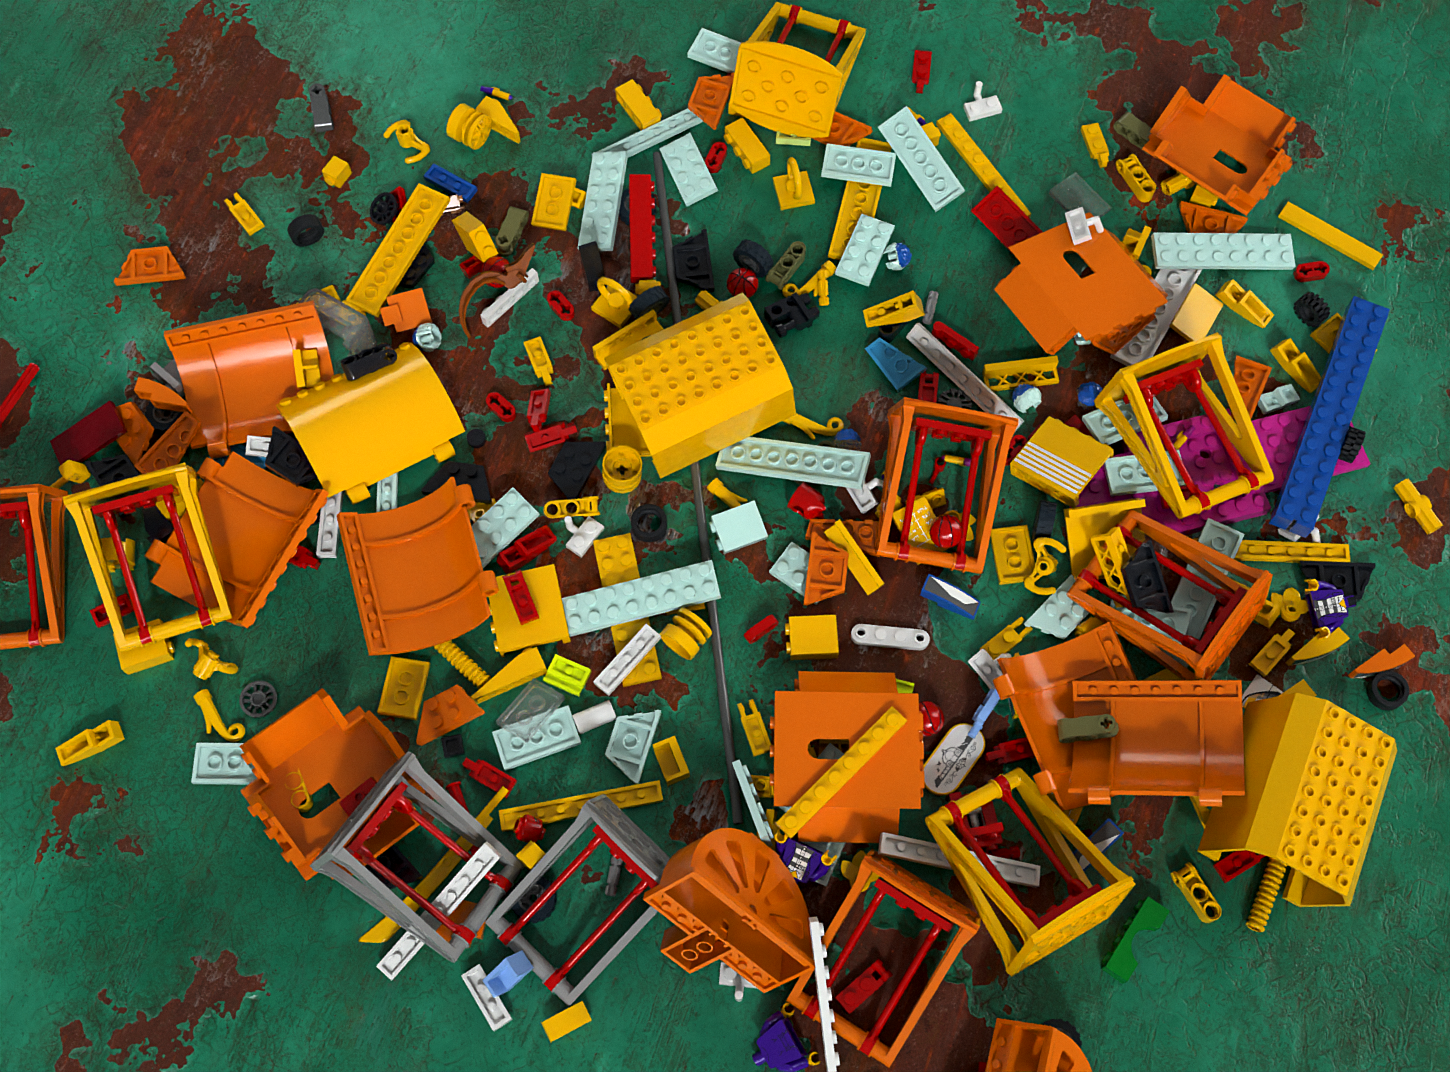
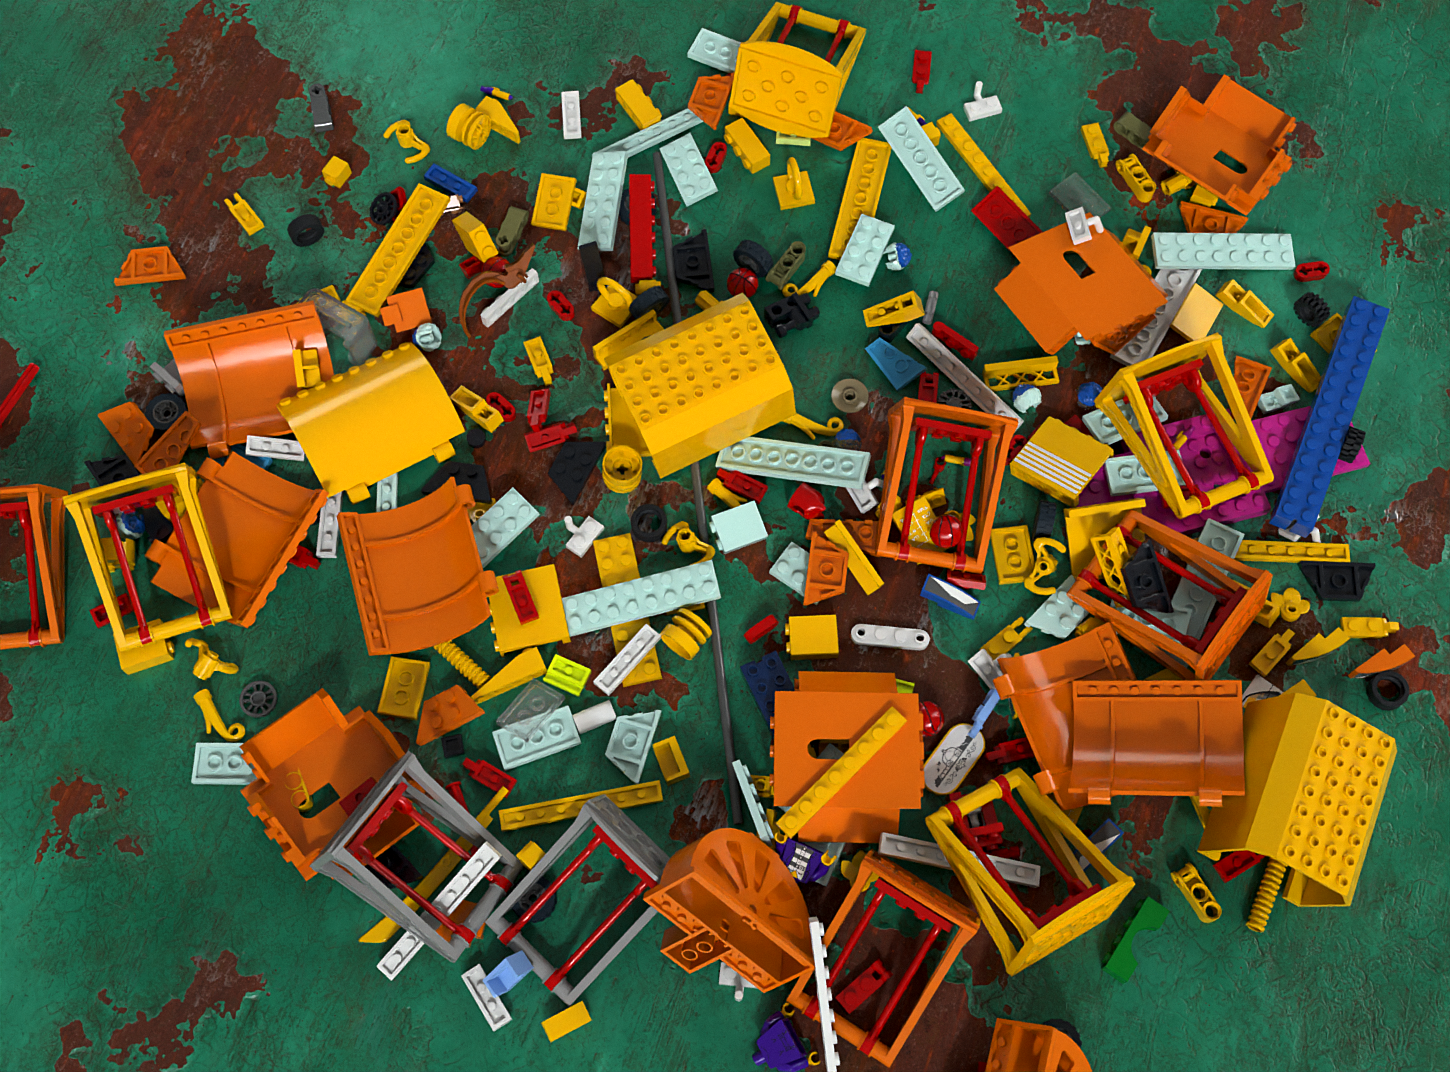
(73, 472): yellow piece -> none
(89, 434): dark red tile -> none
(90, 742): yellow slope -> none
(130, 525): none -> blue piece
(160, 396): orange slope -> none
(288, 459): black wing -> none
(368, 361): black piece -> none
(477, 408): none -> yellow slope
(526, 549): red slope -> none
(529, 829): red head -> none
(571, 115): none -> white plate
(583, 507): yellow piece -> none
(613, 876): light grey axle -> none
(688, 541): none -> yellow piece
(743, 485): none -> red hinge
(754, 729): yellow hinge -> none
(763, 681): none -> dark blue piece
(823, 288): yellow axle -> none
(853, 389): none -> dark tan dish
(858, 165): light aqua plate -> none
(966, 580): none -> red plate
(1086, 728): olive piece -> none
(1327, 606): torso -> none
(1330, 235): yellow tile -> none
(1367, 627): none -> yellow hinge
(1417, 506): yellow piece -> none

